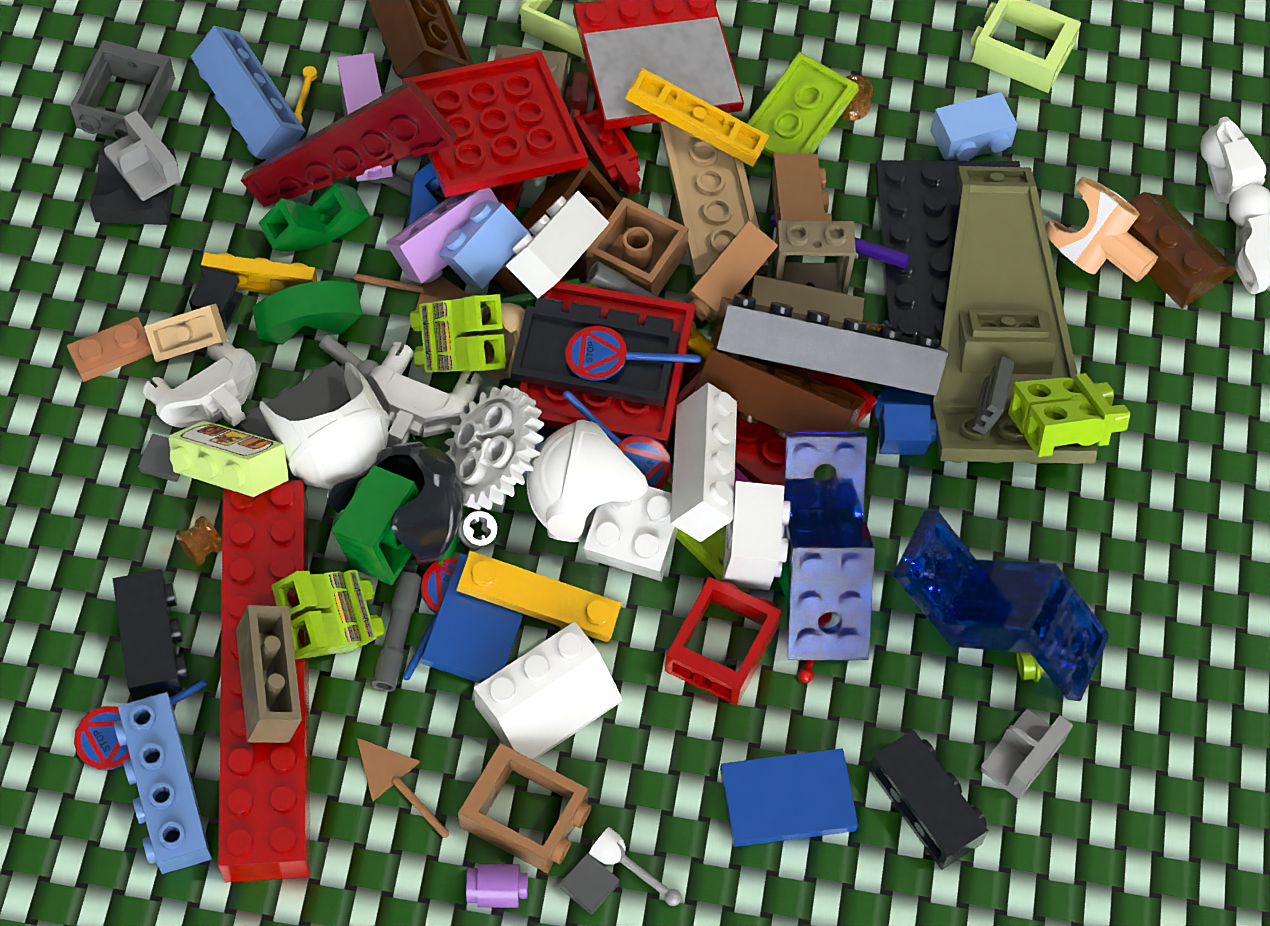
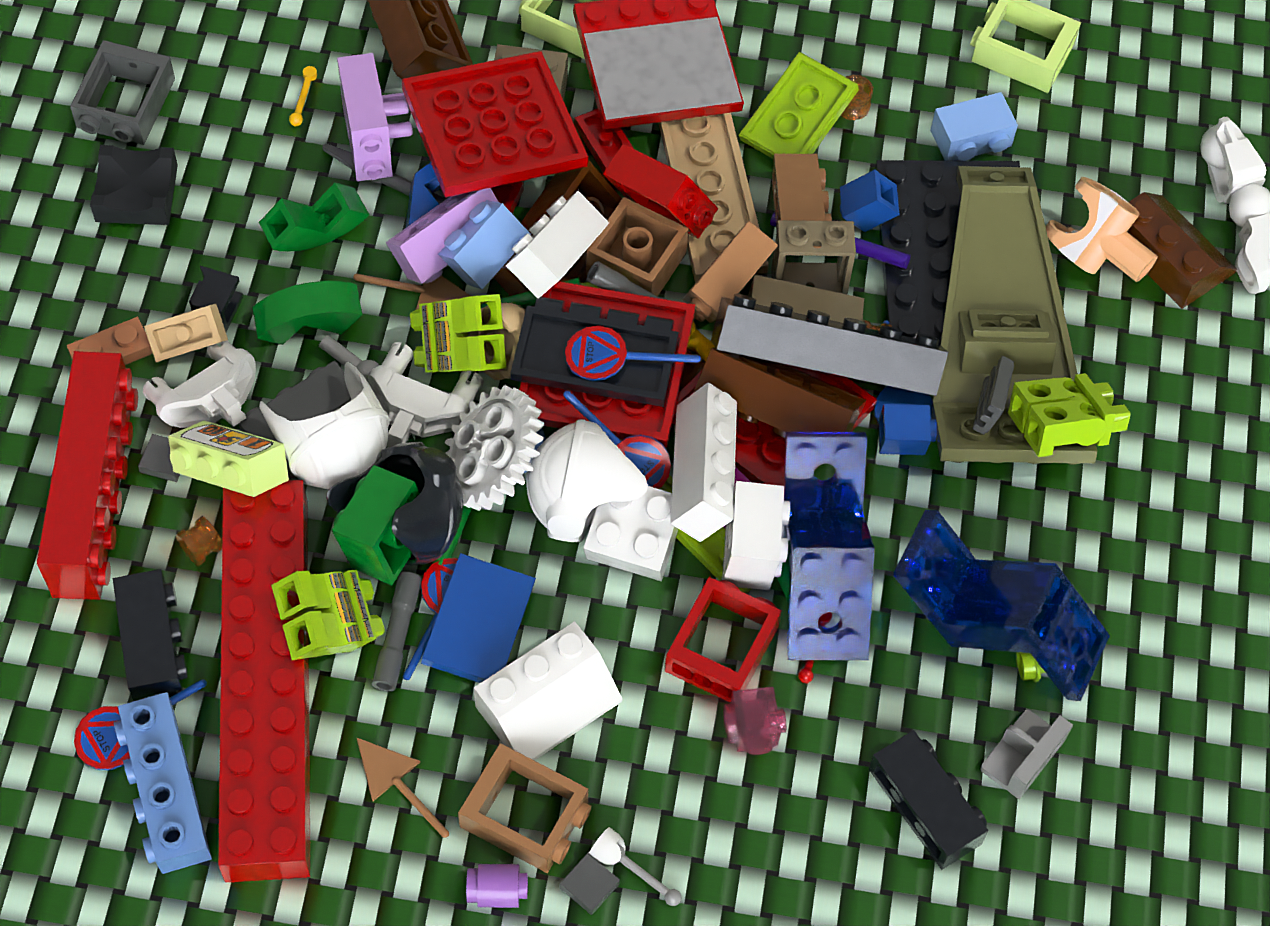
(87, 476): none -> red brick
(143, 158): light grey panel -> none
(246, 93): medium blue brick -> none
(260, 273): yellow plate -> none
(268, 674): dark tan brick -> none
(371, 136): dark red wing -> none
(466, 533): white bush -> none
(538, 596): yellow plate -> none
(578, 94): clear red plate -> none
(661, 189): none -> red window
(697, 117): yellow plate -> none
(754, 720): none -> clear pink brick
(788, 797): blue tile -> none
(869, 200): none -> blue brick

